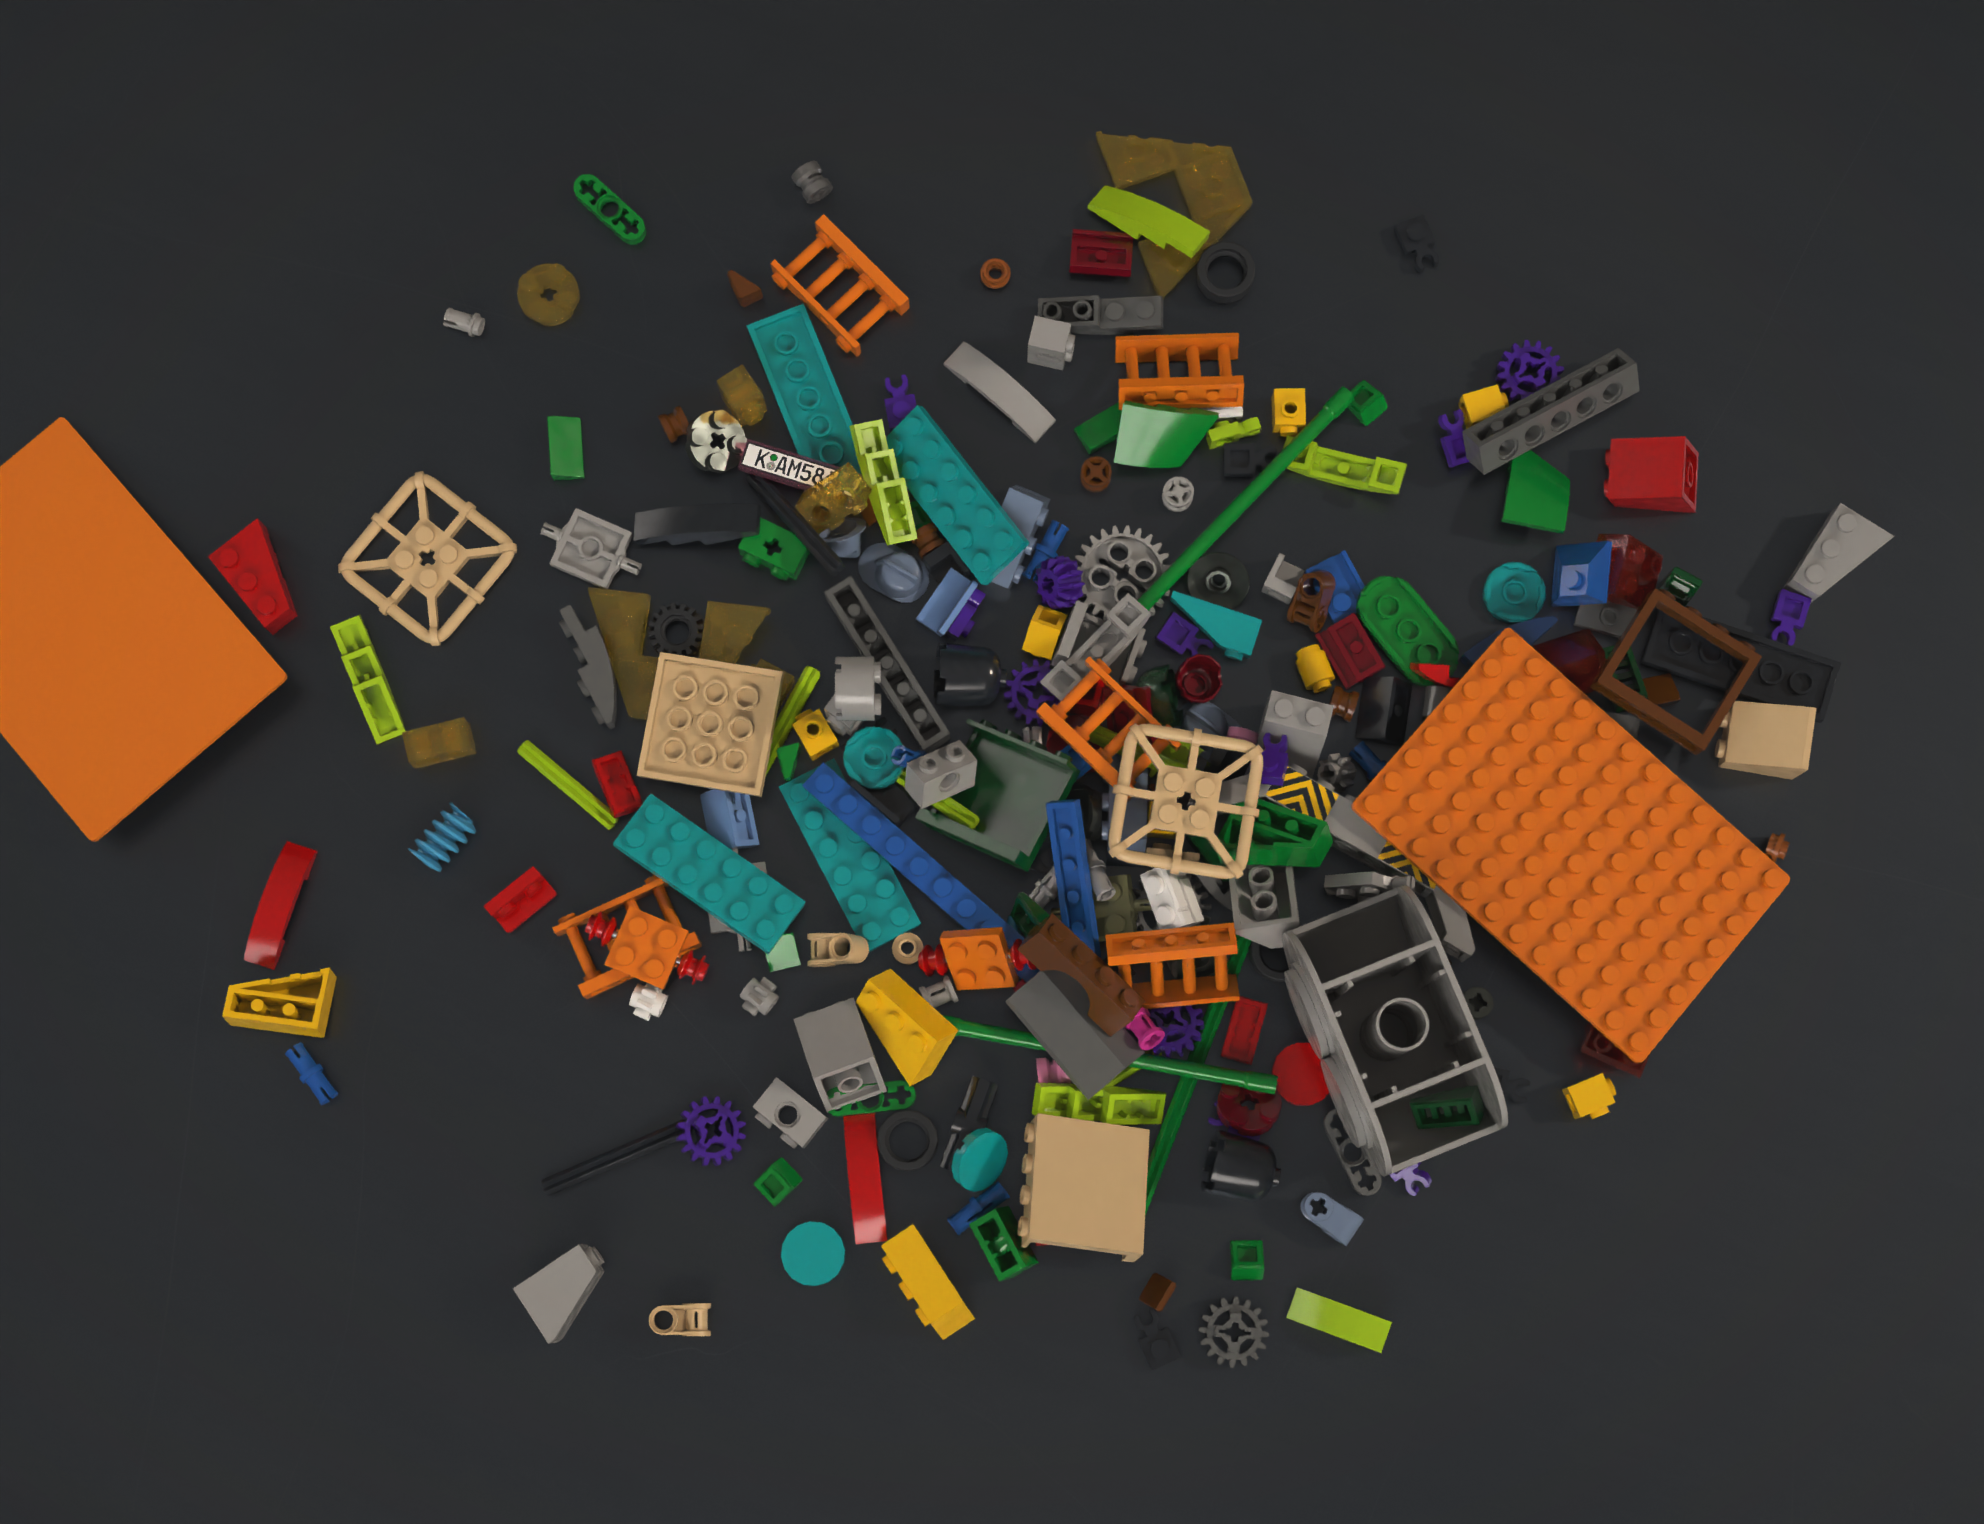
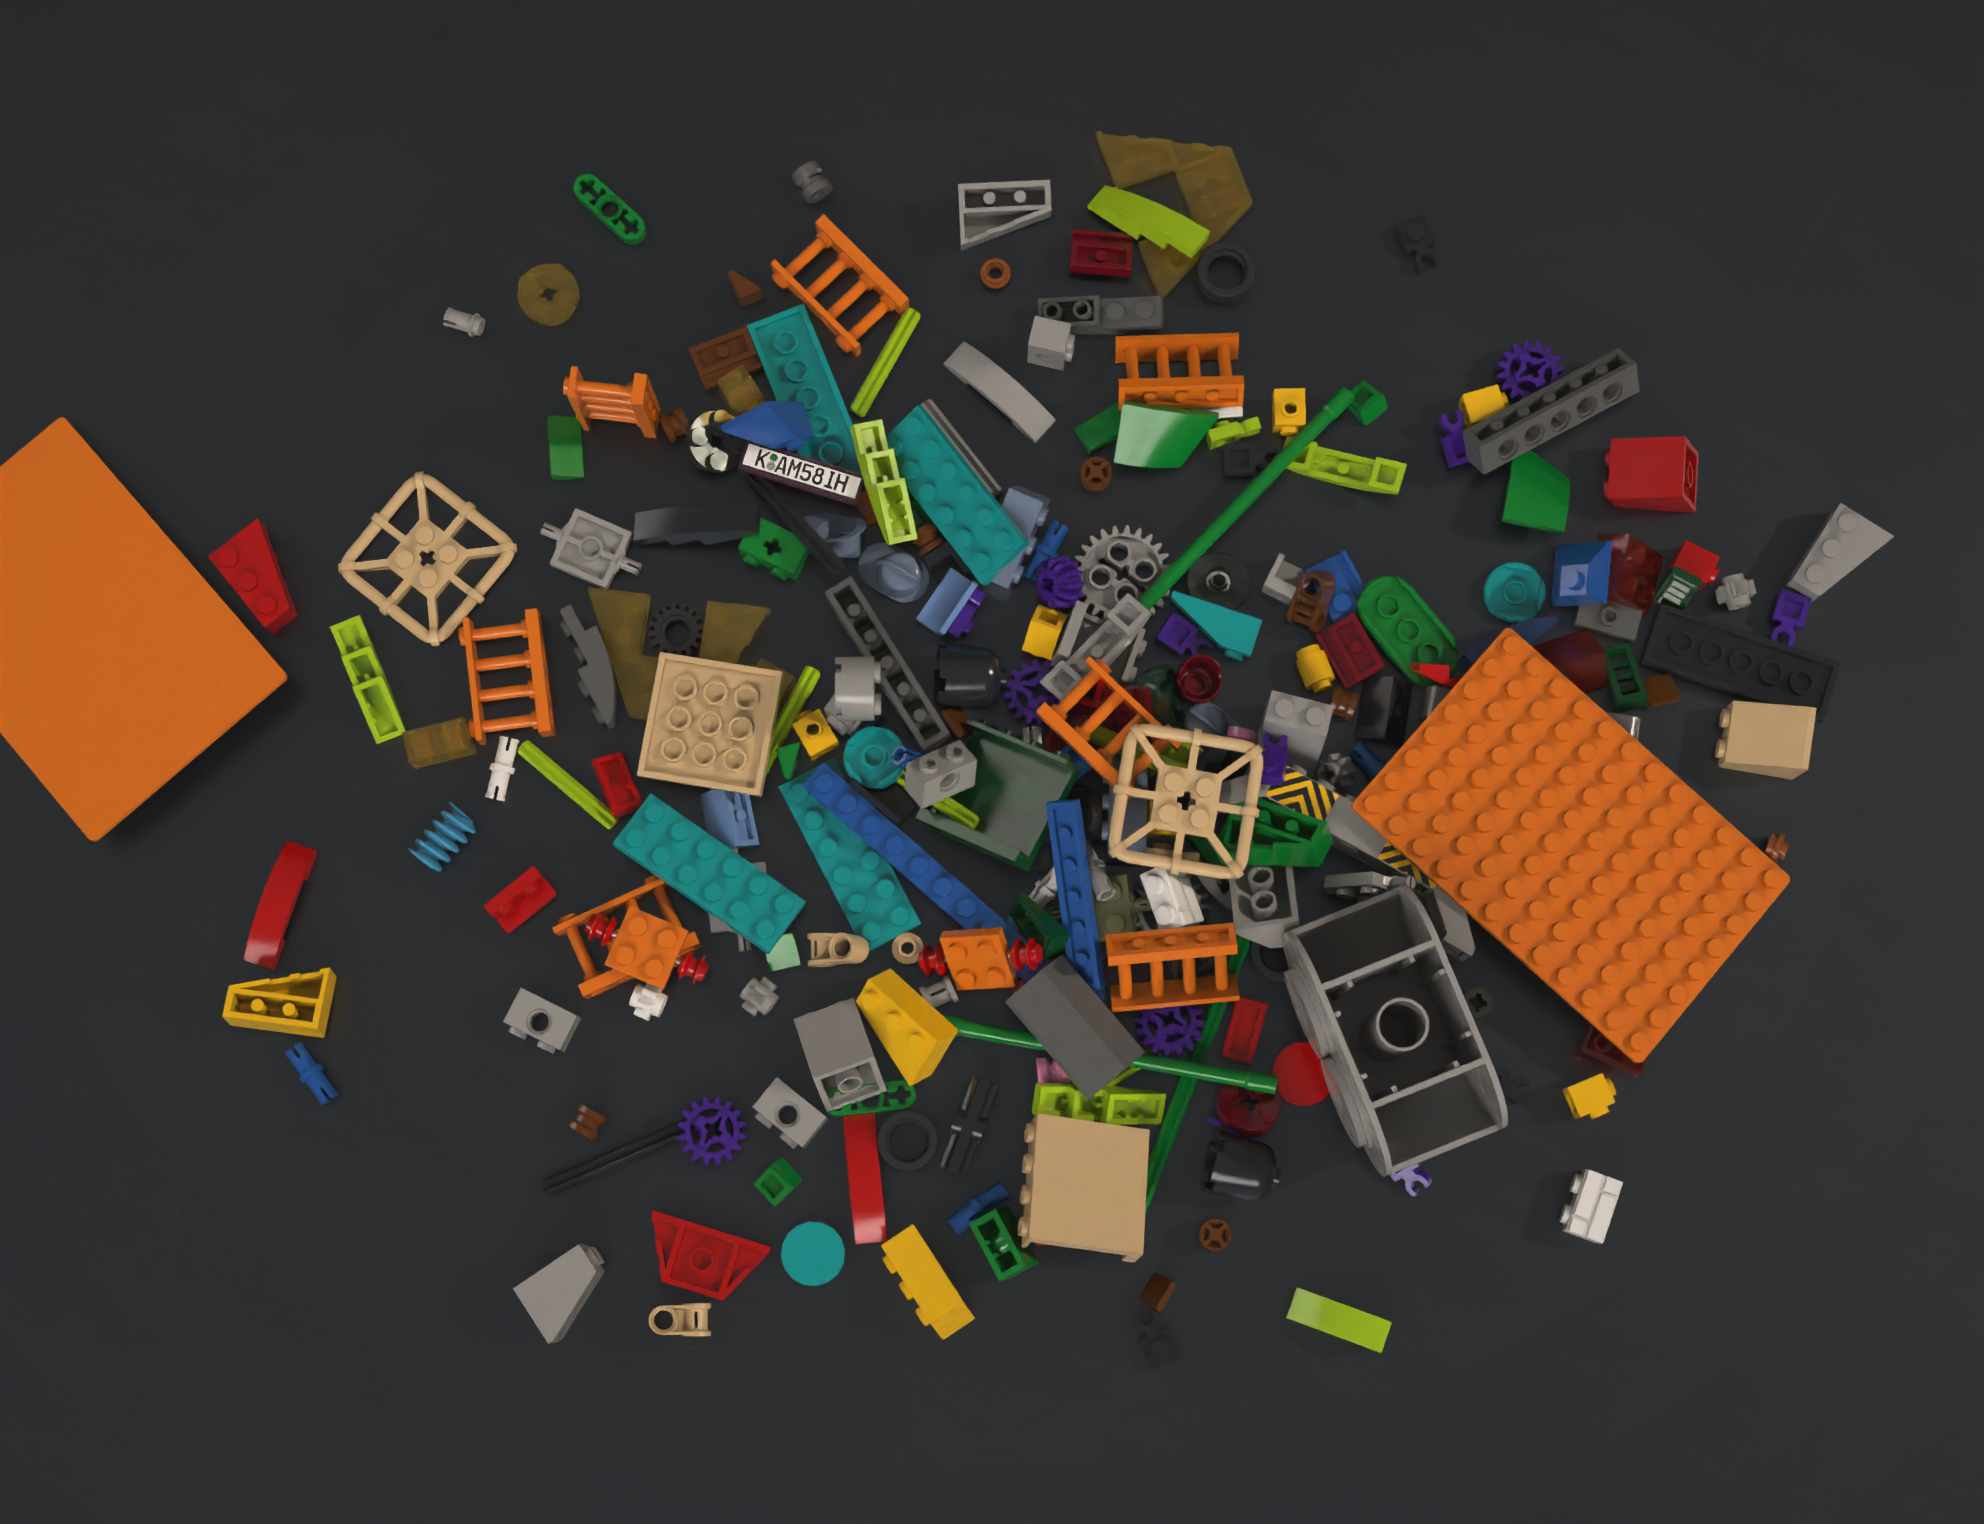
(502, 768): none -> white pin
(529, 1006): none -> light grey brick
(536, 688): none -> orange fence
(587, 1121): none -> reddish brown wheel
(613, 402): none -> orange fence
(703, 1257): none -> red wing
(724, 354): none -> reddish brown plate
(773, 425): none -> blue slope
(830, 495): clear yellow brick -> none
(885, 362): none -> lime axle
(900, 405): dark purple plate -> none
(955, 722): none -> reddish brown slope
(962, 448): none -> light grey axle
(979, 1159): teal tile -> none
(1000, 208): none -> light grey wedge
(1057, 948): reddish brown arch -> none
(1145, 1030): dark pink bush -> none
(1182, 490): light grey wheel -> none
(1221, 1234): none -> reddish brown wheel
(1233, 1347): dark grey gear -> none
(1246, 1259): green slope -> none
(1335, 1219): sand blue piece -> none
(1356, 1176): dark grey beam -> none
(1459, 1097): dark green slope -> none
(1591, 1205): none -> white brick
(1652, 713): reddish brown window -> none
(1696, 562): none -> red brick
(1735, 591): none -> light grey gear

